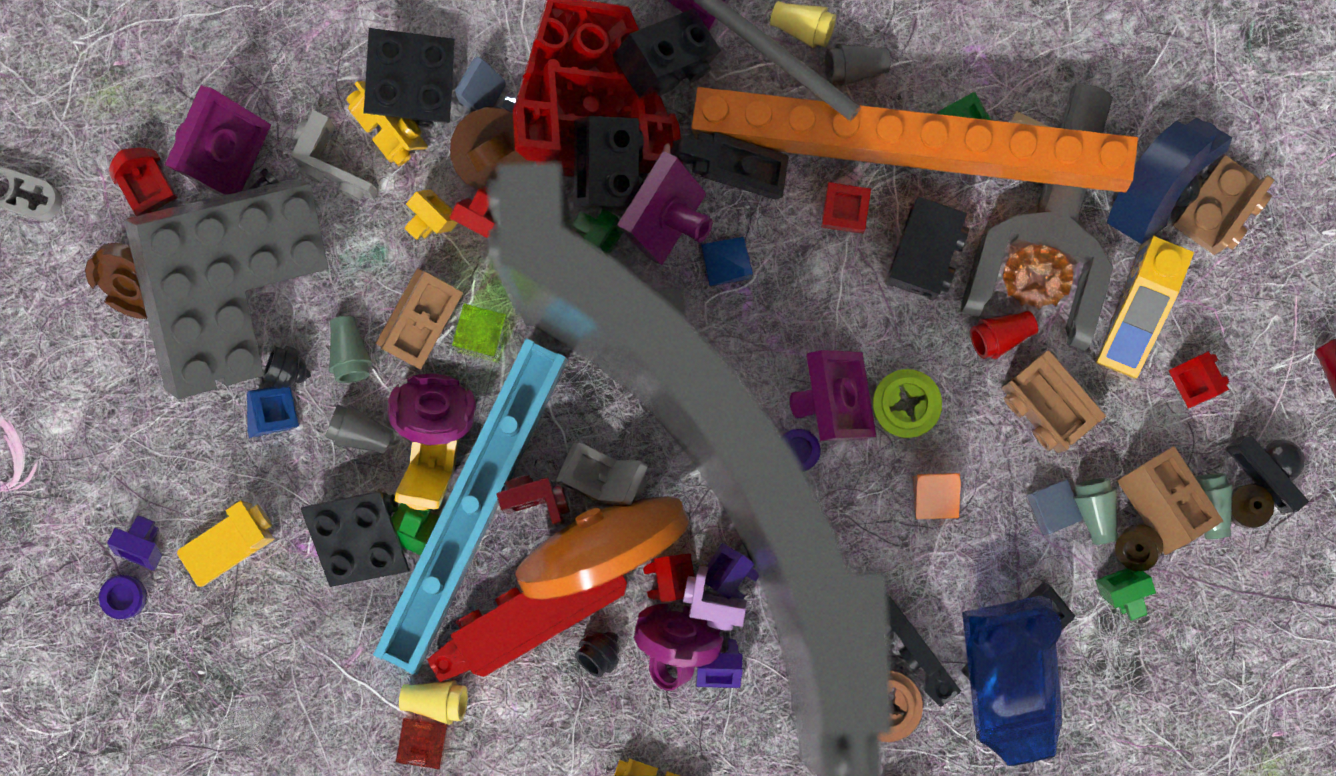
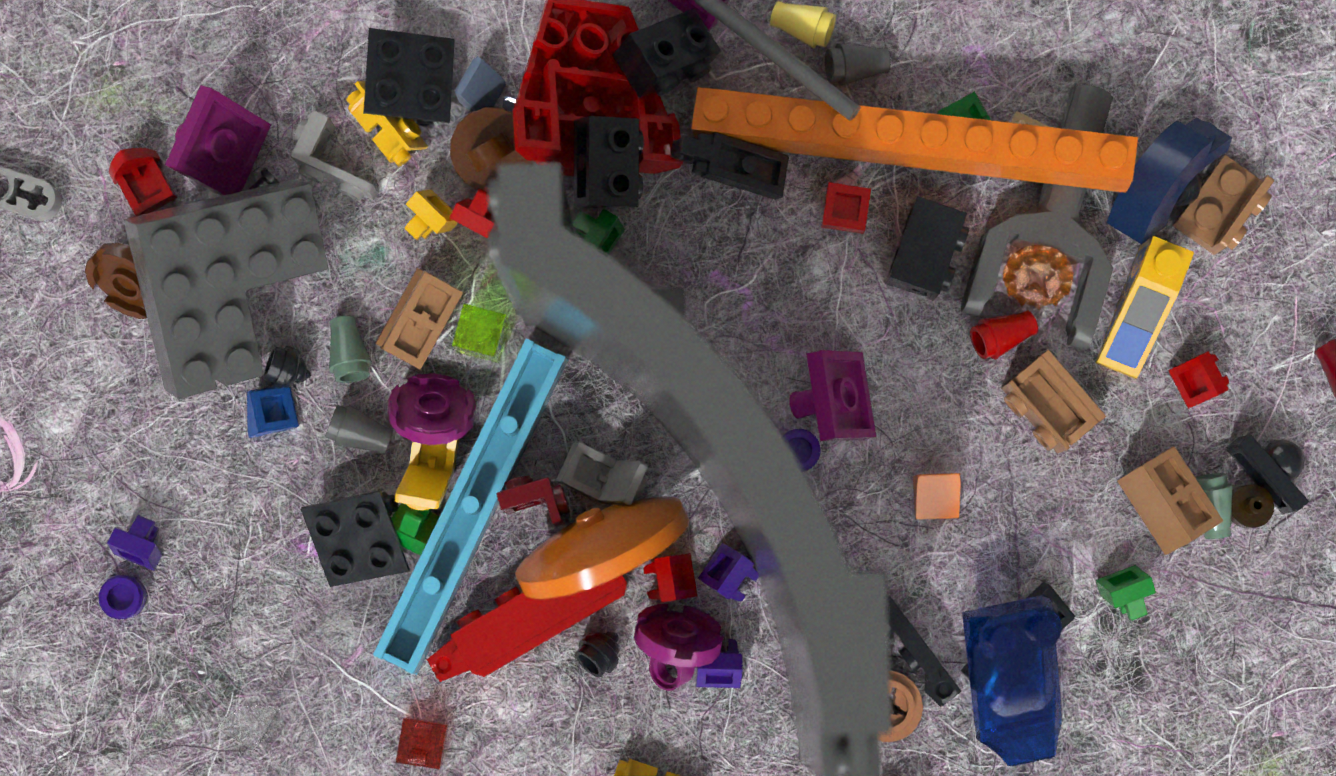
(226, 543): yellow bracket -> none
(436, 700): light yellow cone -> none
(665, 210): magenta tile -> none
(714, 608): lavender bracket -> none
(727, 261): blue slope -> none
(914, 385): lime gear -> none
(1054, 507): sand blue slope -> none
(1098, 508): sand green cone -> none
(1139, 547): dark brown tile -> none

